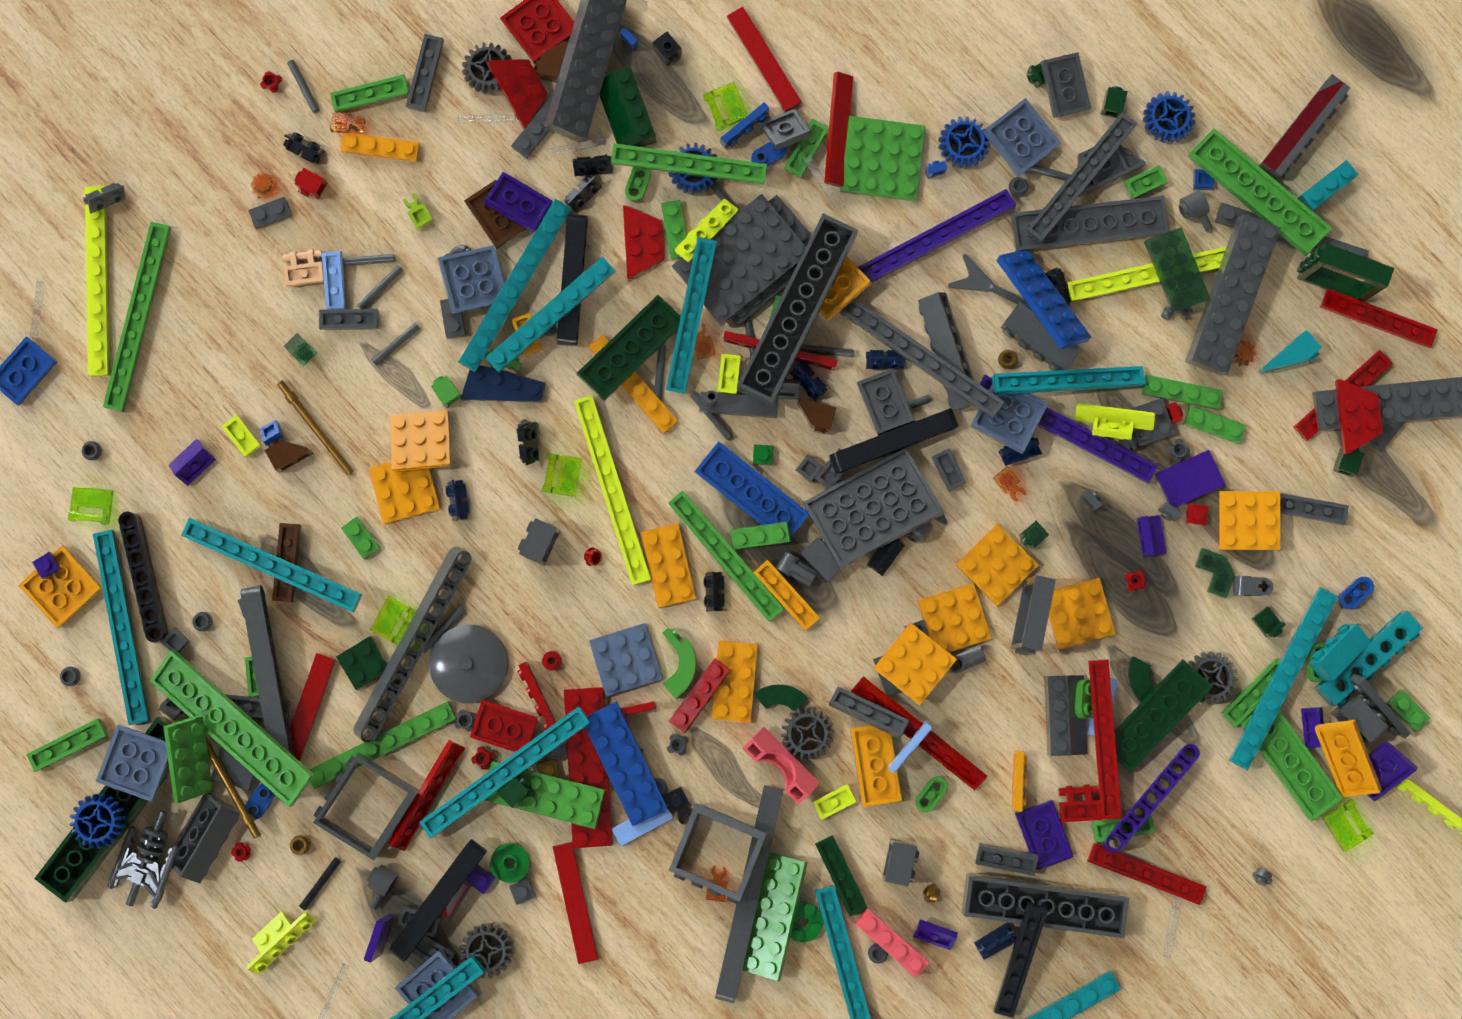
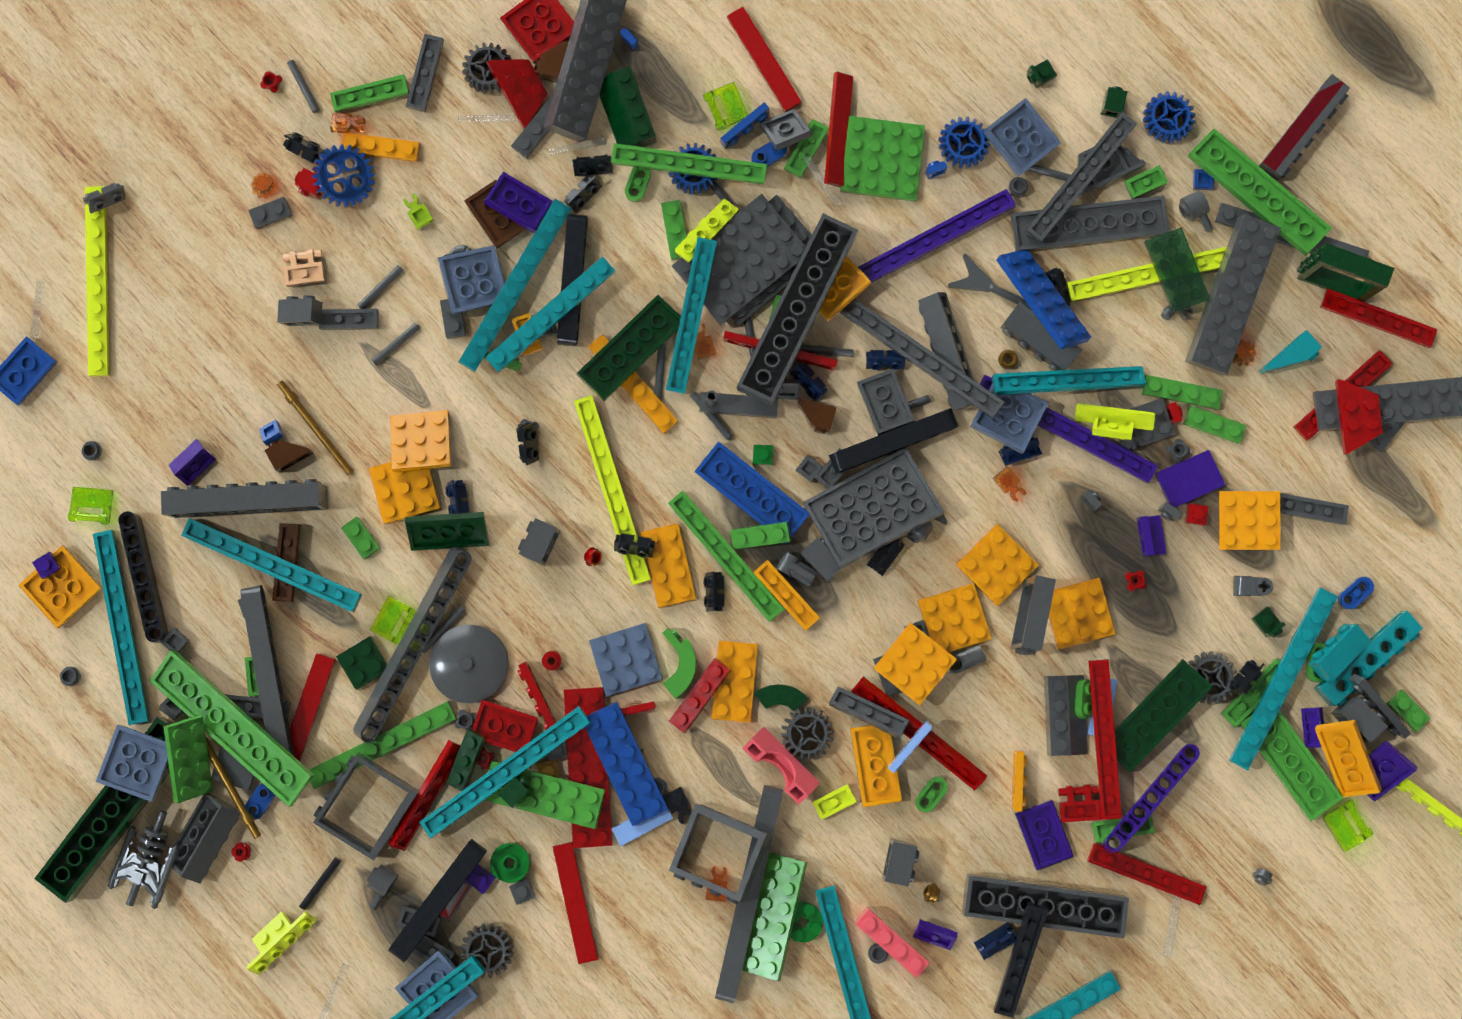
(67, 745): bright green plate -> none
(95, 828): blue gear -> none
(137, 317): bright green plate -> none
(202, 621): dark grey plate -> none
(241, 436): neon yellow plate -> none
(244, 499): none -> dark grey brick
(294, 848): pearl gold plate -> none
(299, 311): none -> dark grey brick
(300, 349): clear green brick -> none
(334, 280): light blue tile -> none
(349, 191): none -> blue gear
(369, 259): dark grey bar -> none
(379, 938): dark purple tile -> none
(446, 390): bright green brick -> none
(447, 531): none -> dark green plate
(466, 760): none -> dark green plate
(489, 385): dark blue wing -> none
(567, 478): clear neon green plate -> none
(642, 241): red wing -> none
(643, 548): none -> black hinge
(667, 49): black brick -> none
(673, 748): dark grey plate -> none
(729, 374): neon yellow plate -> none
(841, 875): dark green plate -> none
(948, 469): dark grey plate -> none
(1006, 859): dark grey plate -> none
(1033, 535): clear green brick -> none
(1065, 85): dark grey plate -> none
(1139, 678): dark green tile -> none
(1221, 570): clear green plate -> none
(1251, 672): none -> black hinge
(1328, 185): teal brick -> none
(1349, 463): dark green brick -> none

